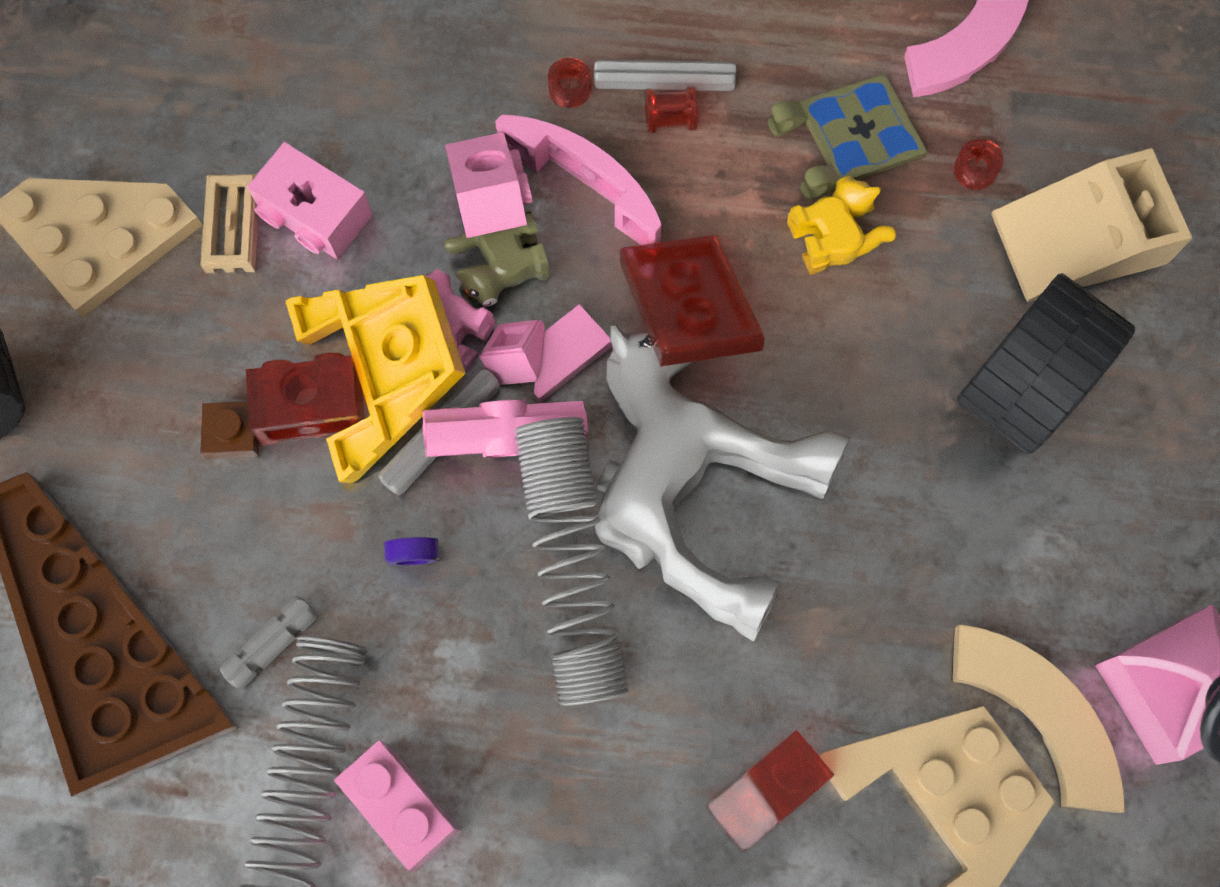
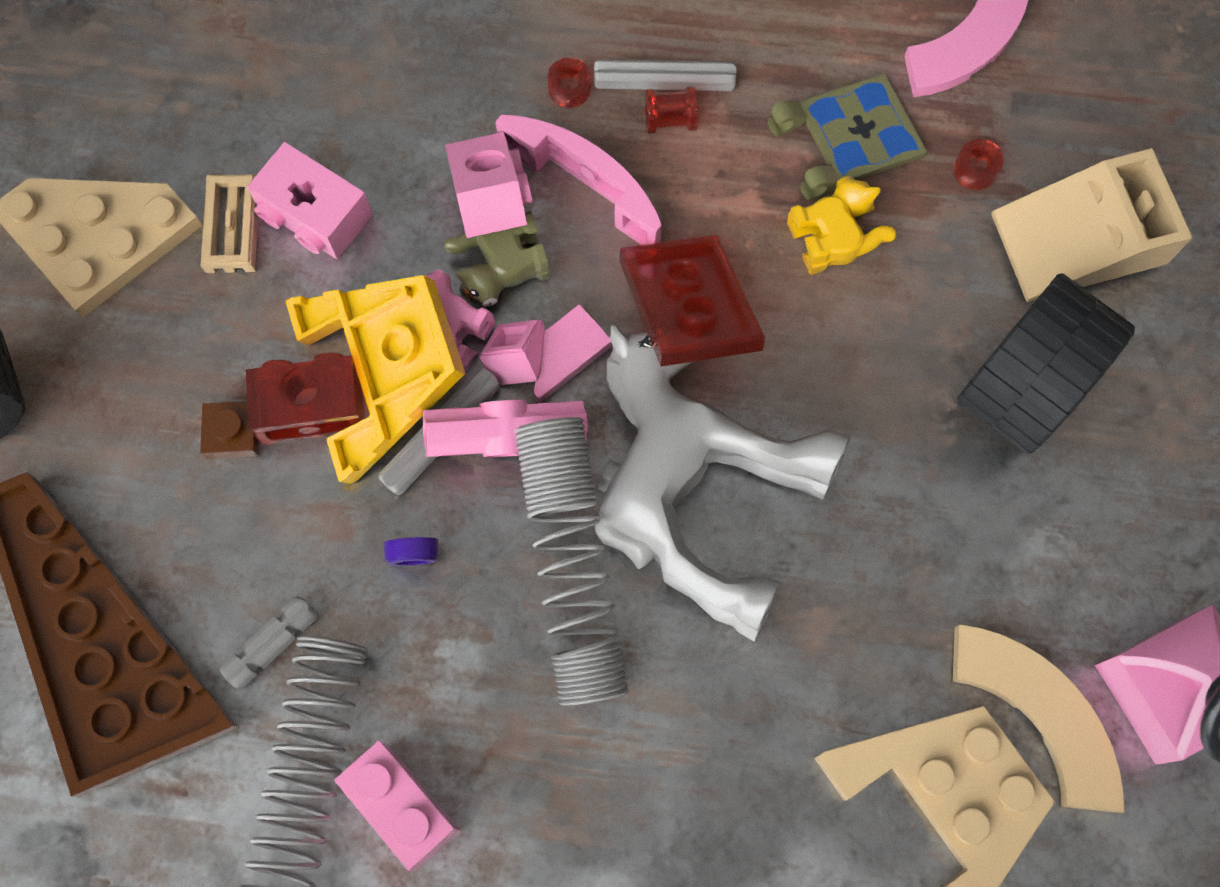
(770, 790): clear red slope -> none

